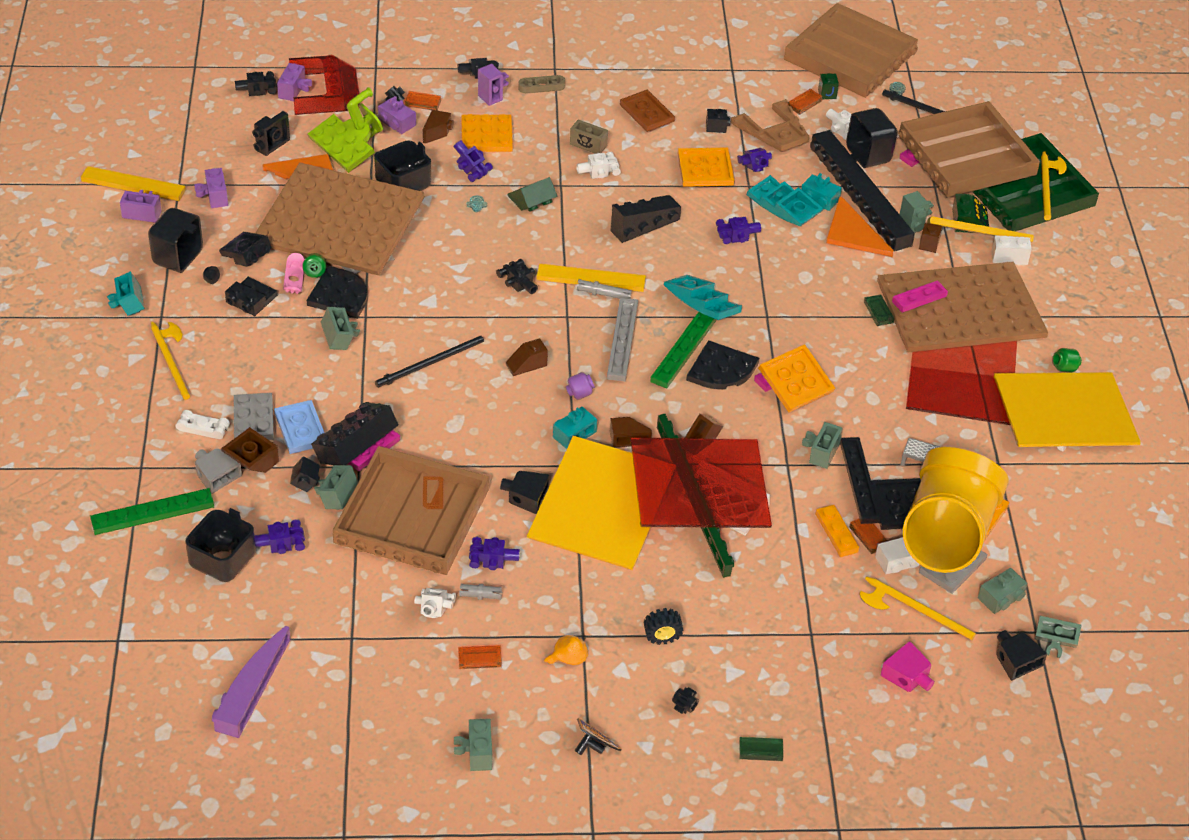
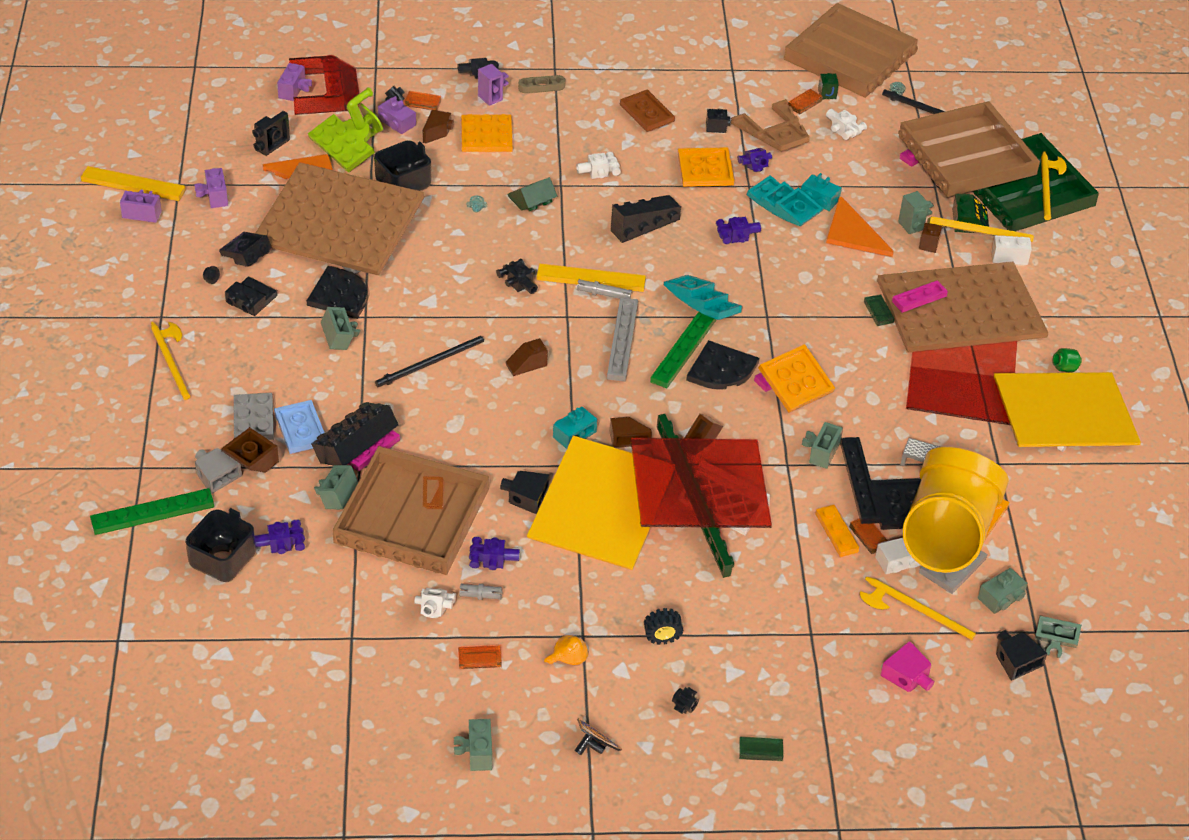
(127, 294): teal brick -> none
(175, 239): black piece -> none
(202, 425): white plate -> none
(249, 686): medium lavender slope -> none
(257, 83): black piece -> none
(294, 268): bright pink piece -> none
(305, 474): black brick -> none
(311, 270): green head -> none
(471, 161): dark purple piece -> none
(580, 386): medium lavender head -> none
(588, 137): dark tan brick -> none
(862, 190): black brick -> none
(871, 137): black piece -> none

